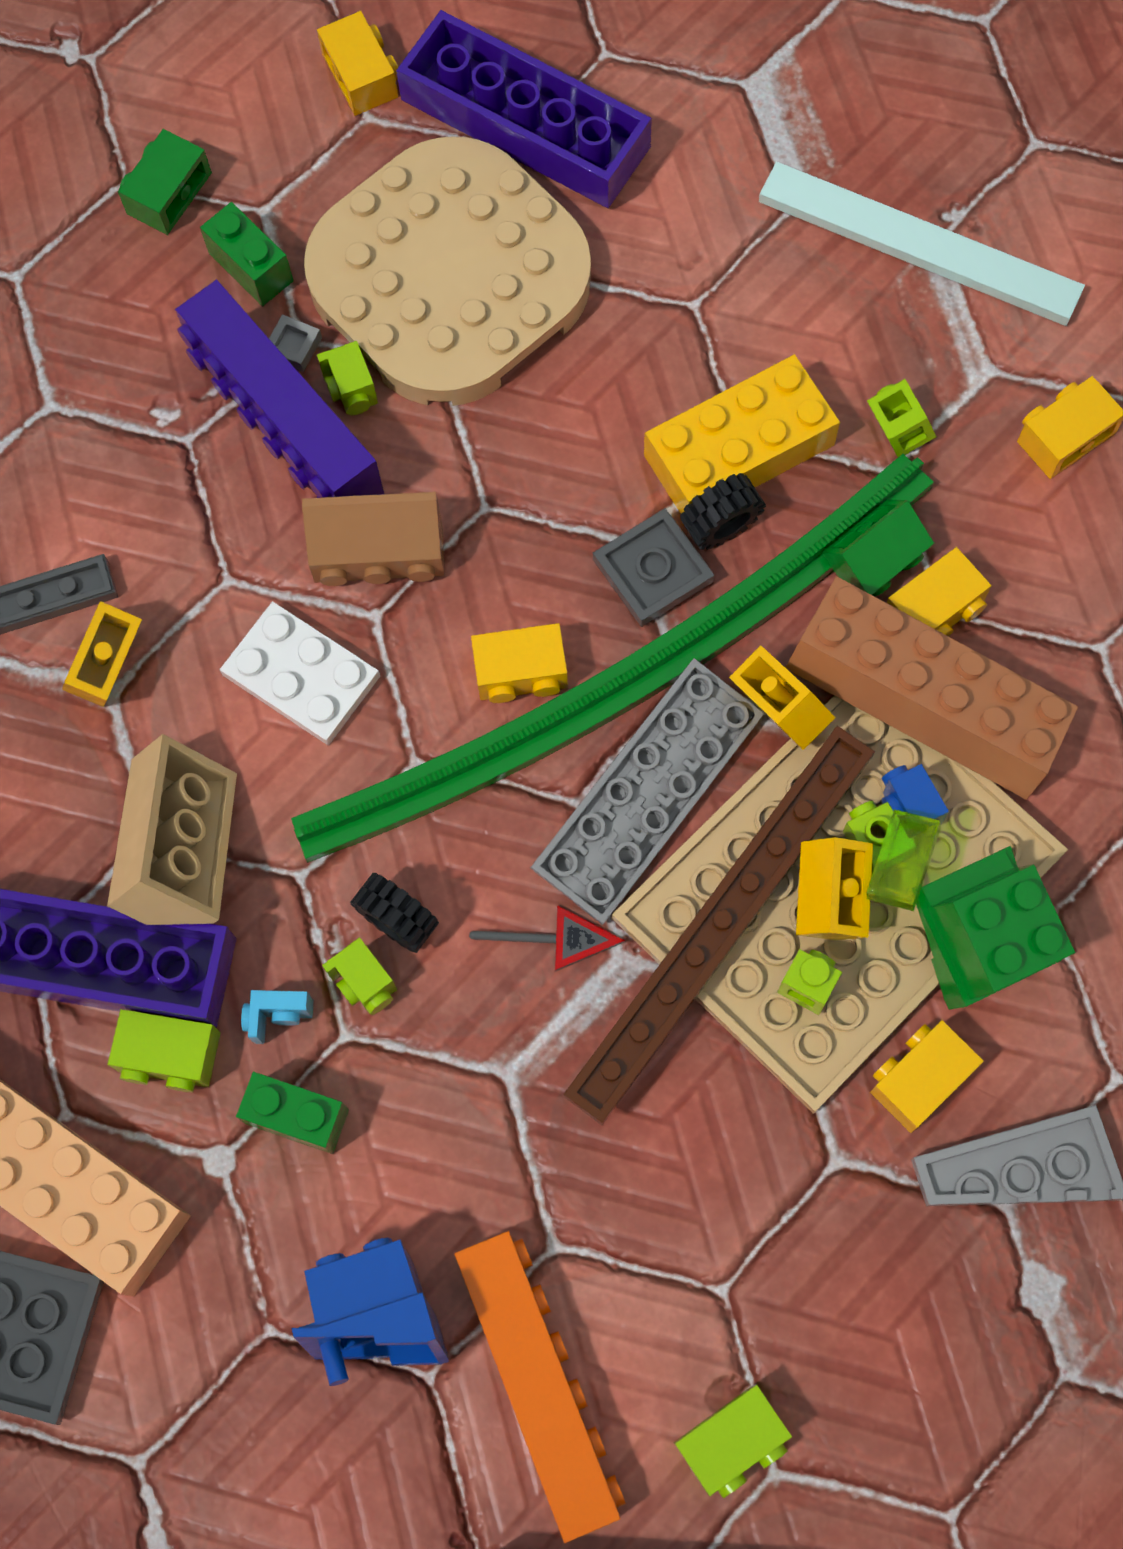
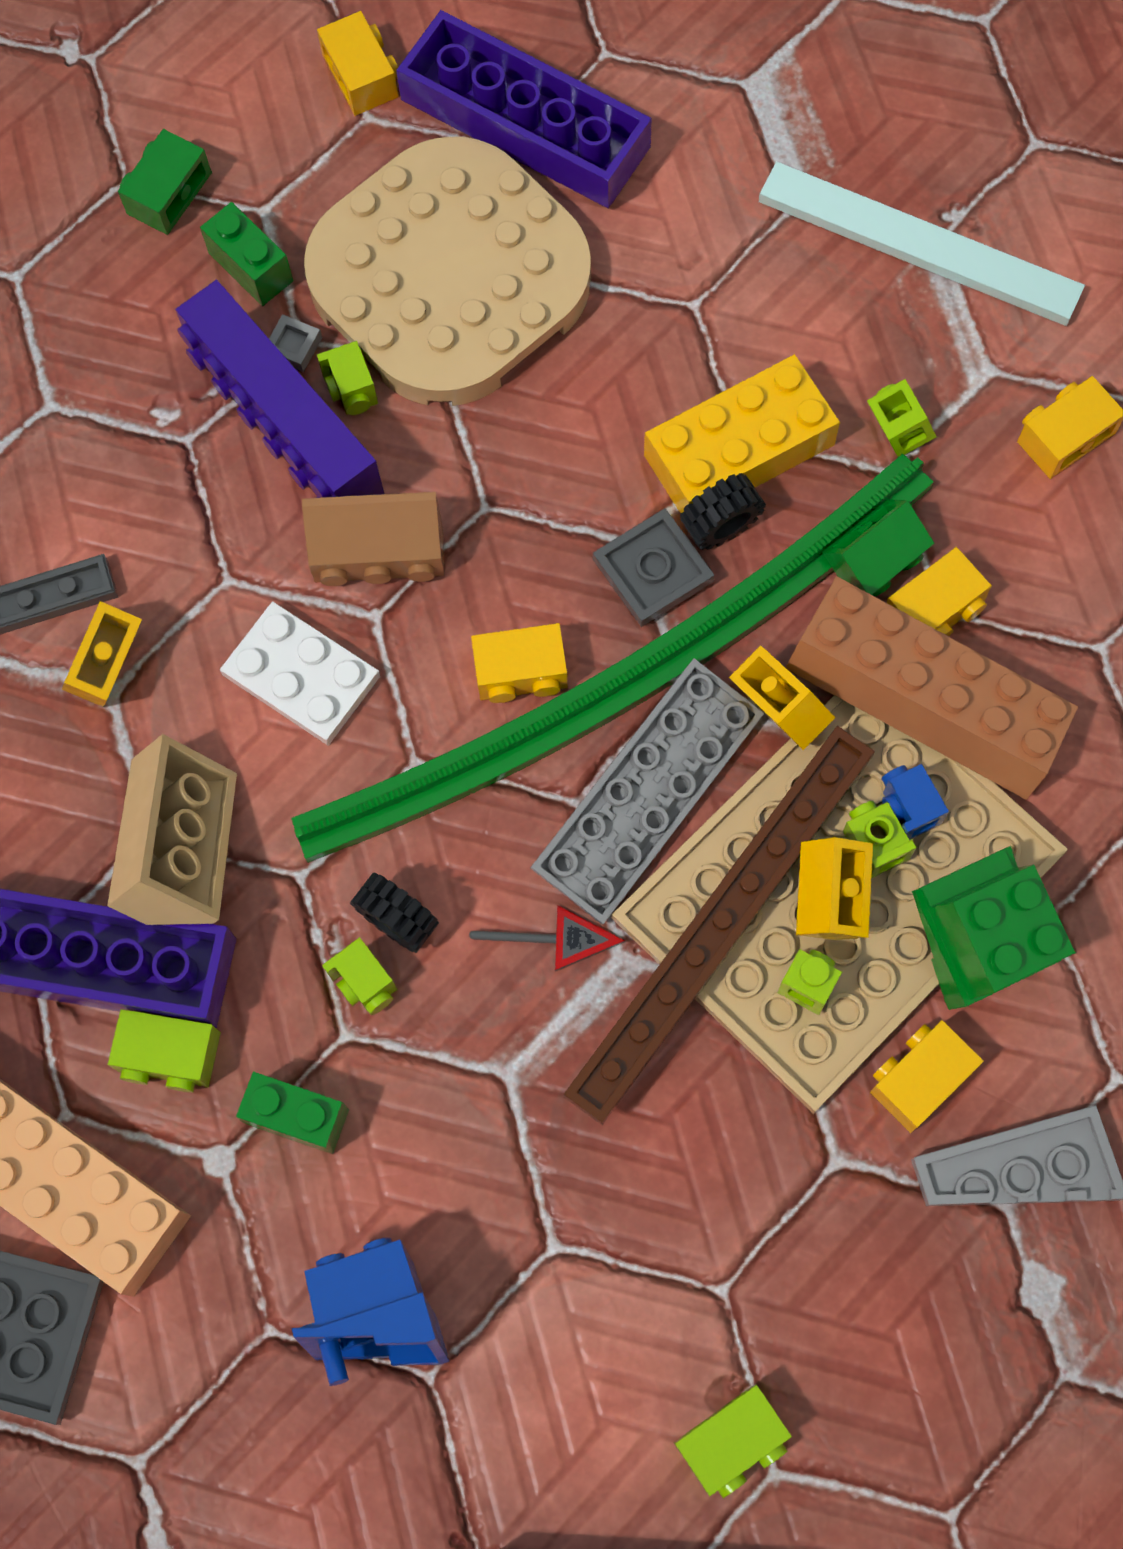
(282, 1006): medium azure bracket -> none
(538, 1387): orange brick -> none
(903, 860): clear neon green tile -> none

